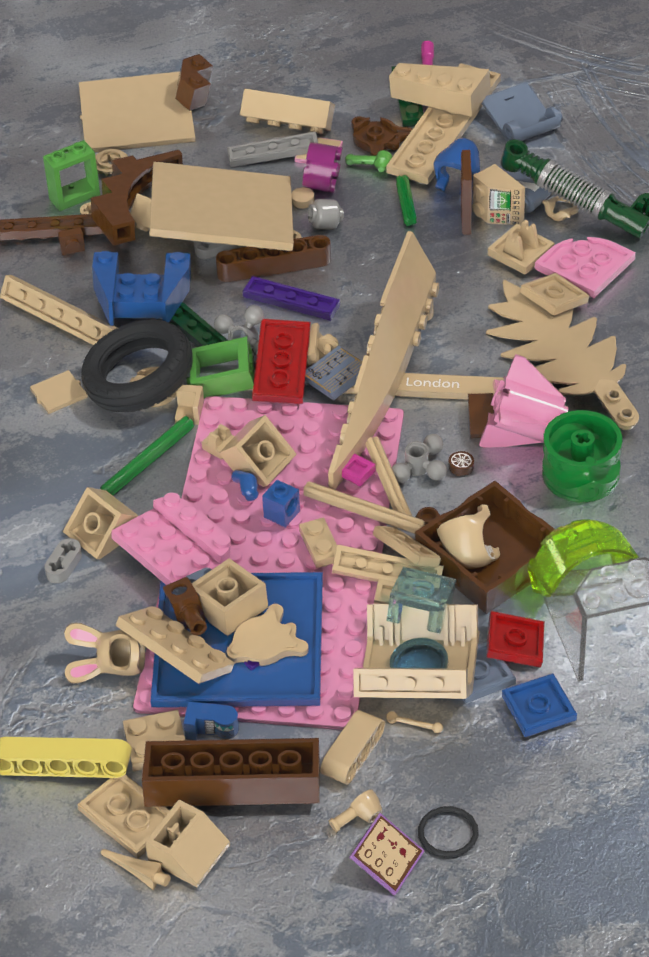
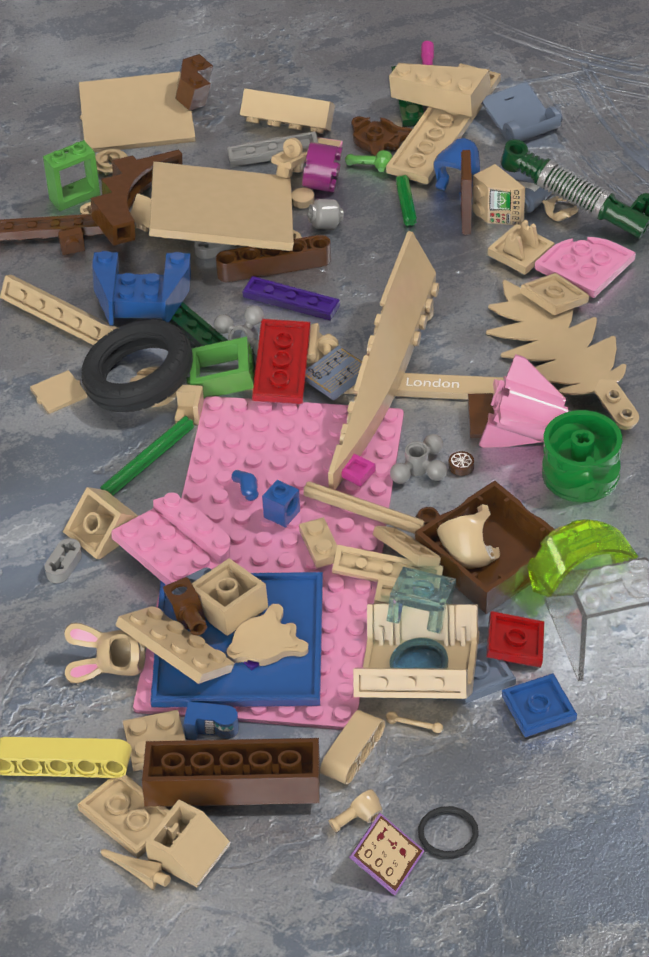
(217, 440): tan tile -> none
(258, 450): tan slope -> none
(290, 159): none -> tan hips
(387, 475): tan axle -> none

